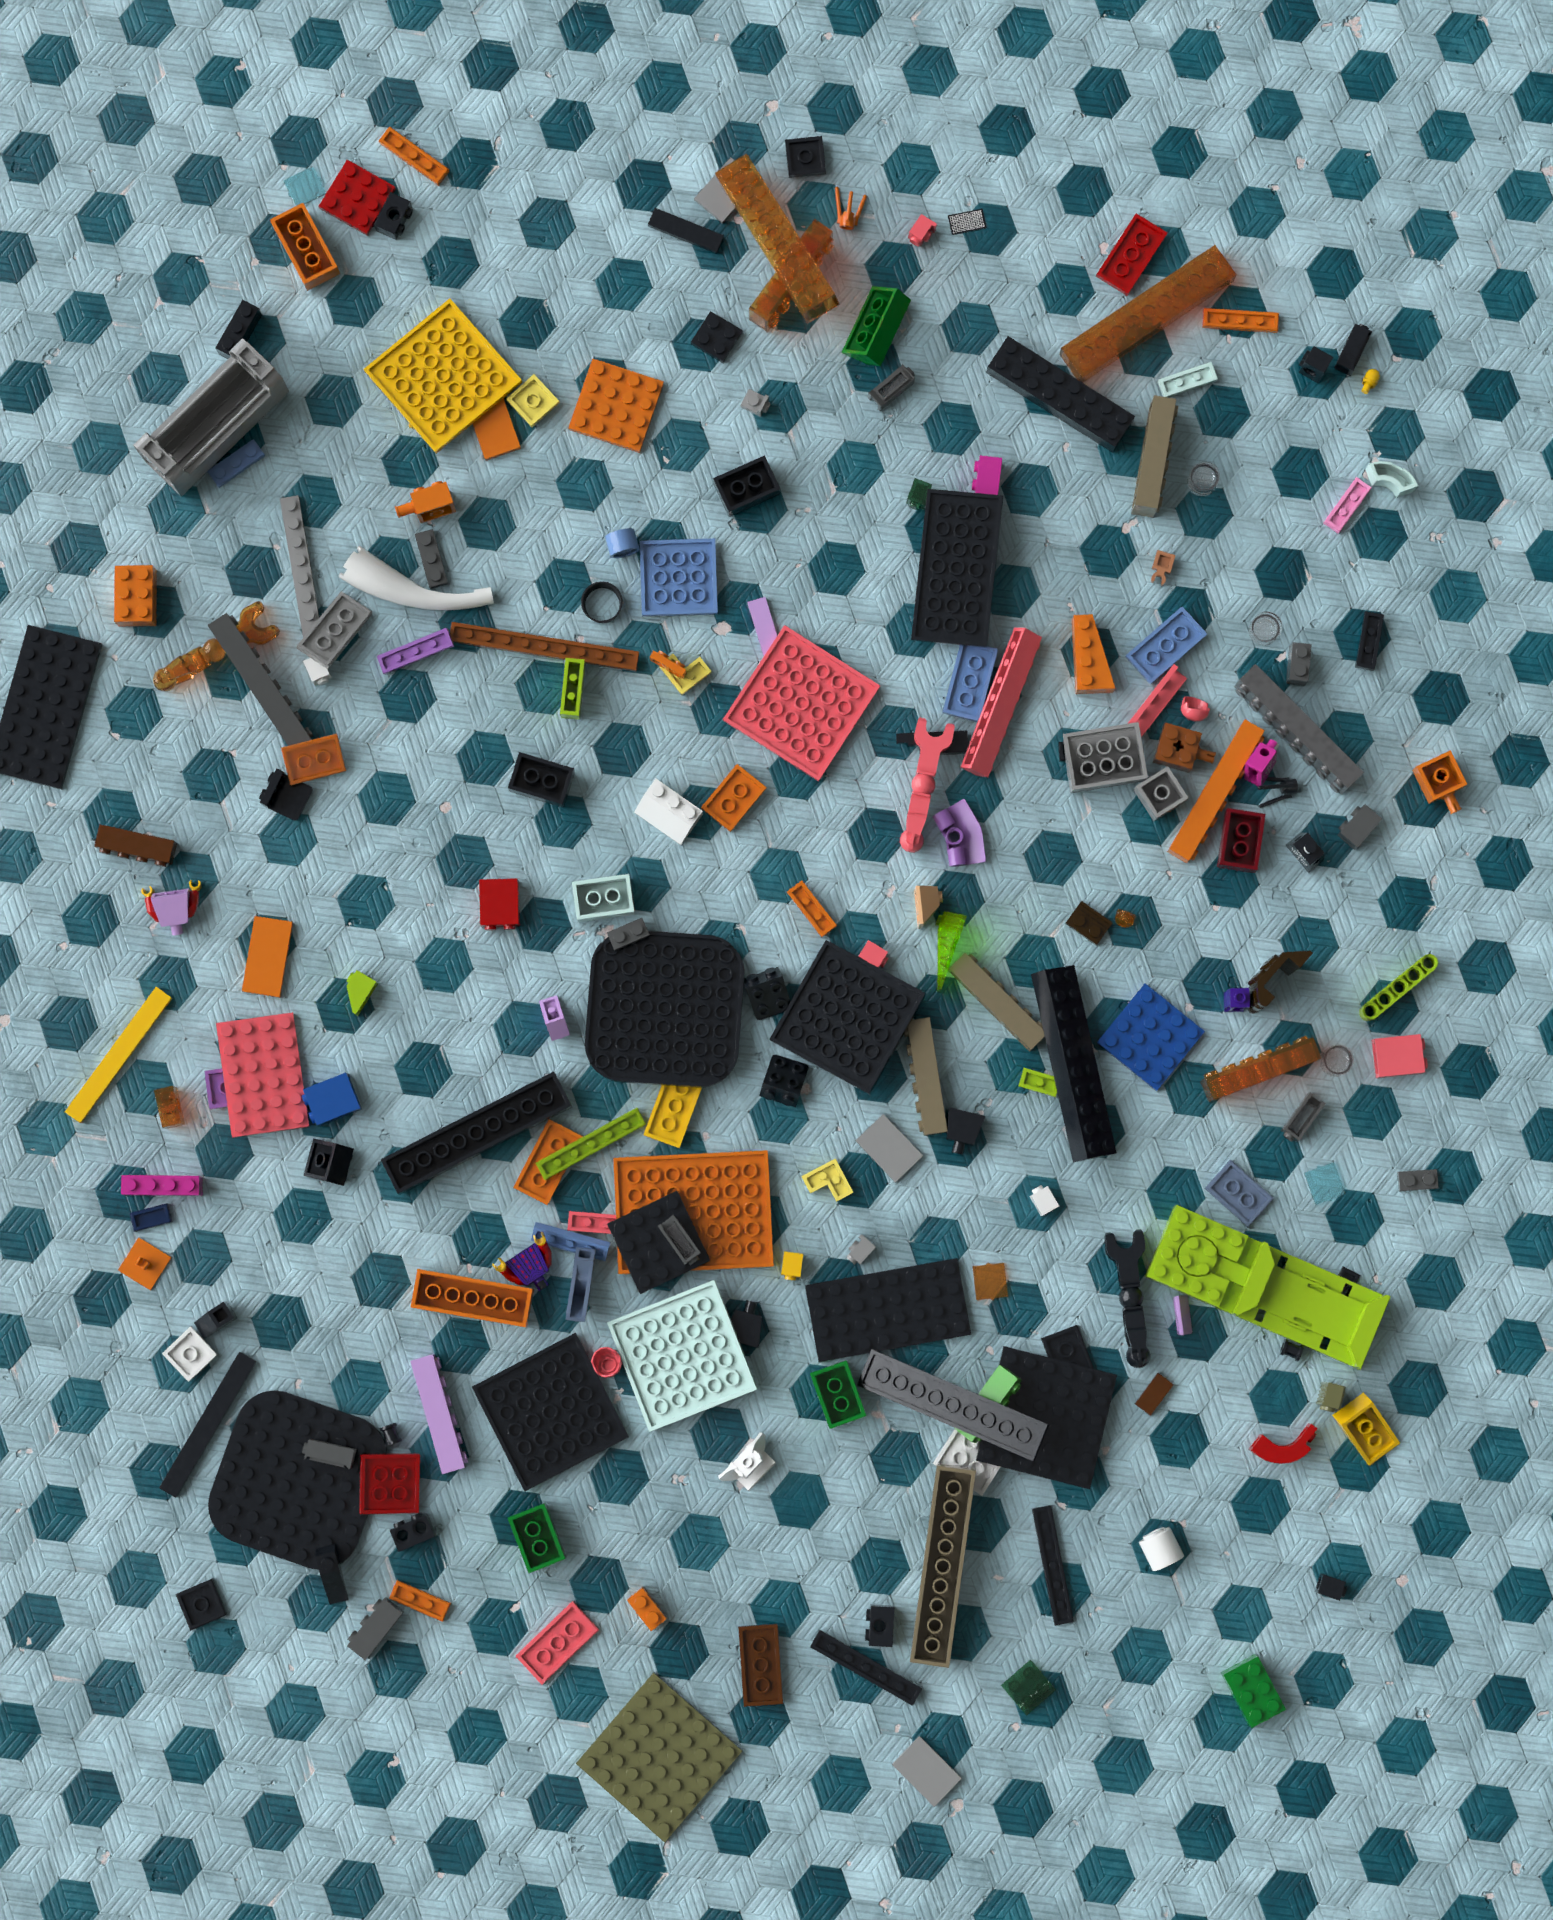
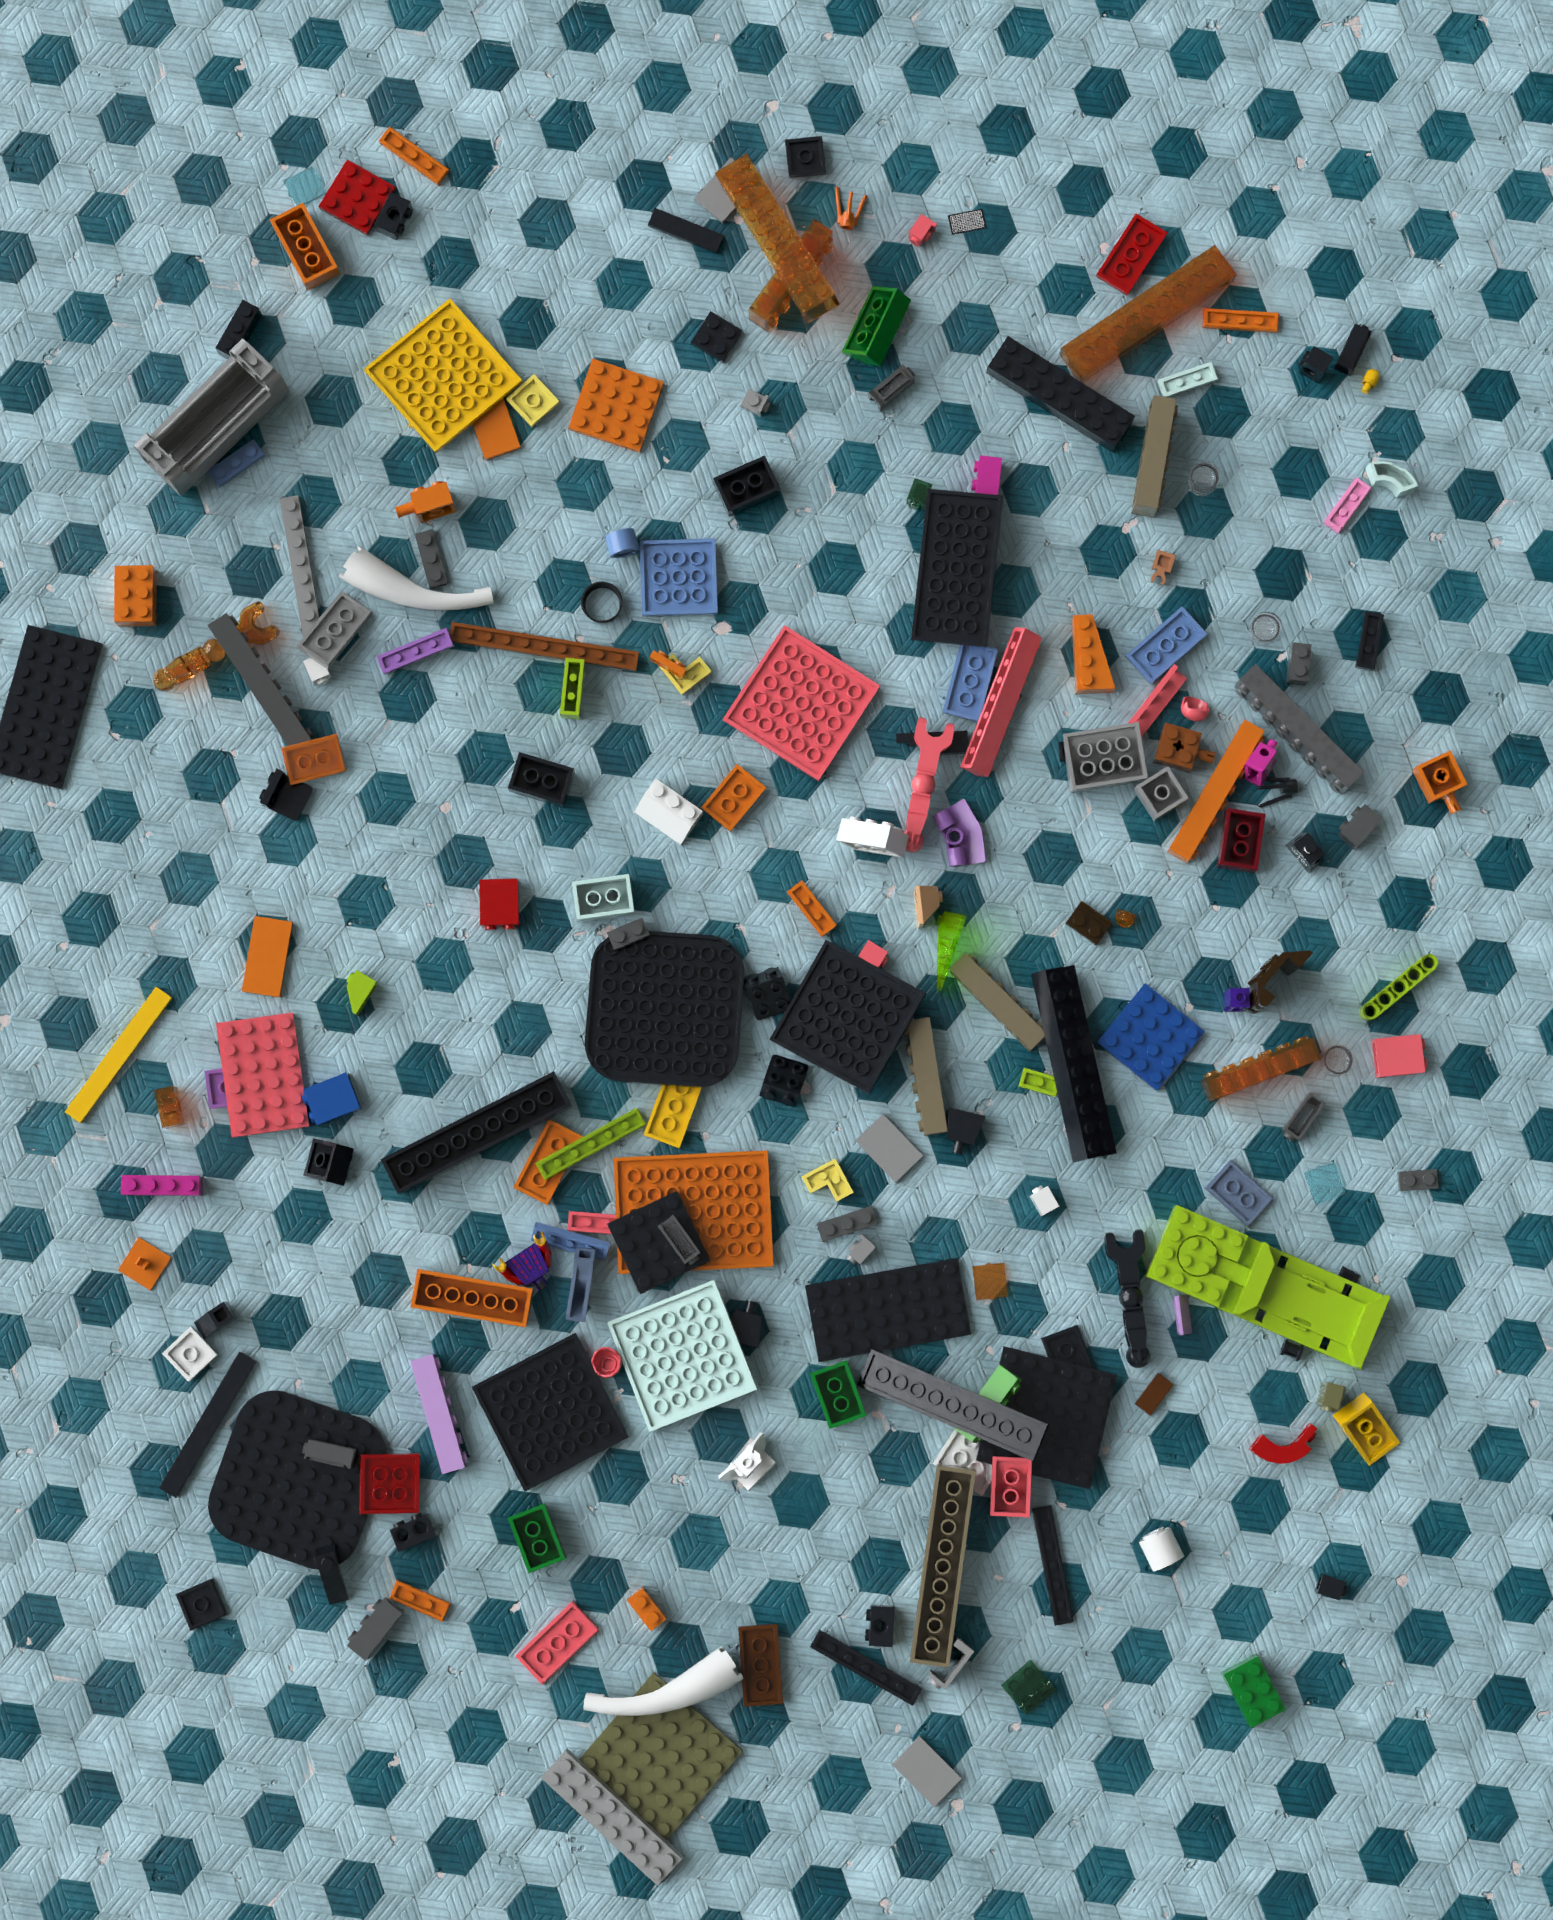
(136, 845): reddish brown brick -> none
(151, 1217): dark blue tile -> none
(172, 907): lavender torso -> none
(390, 1434): black bush -> none
(554, 1018): lavender slope -> none
(612, 1816): none -> light grey plate
(700, 1682): none -> white brick
(763, 623): lavender tile -> none
(791, 1265): yellow brick -> none
(847, 1223): none -> dark grey plate
(872, 837): none -> white brick
(967, 1652): none -> light grey panel
(1010, 1487): none -> coral slope

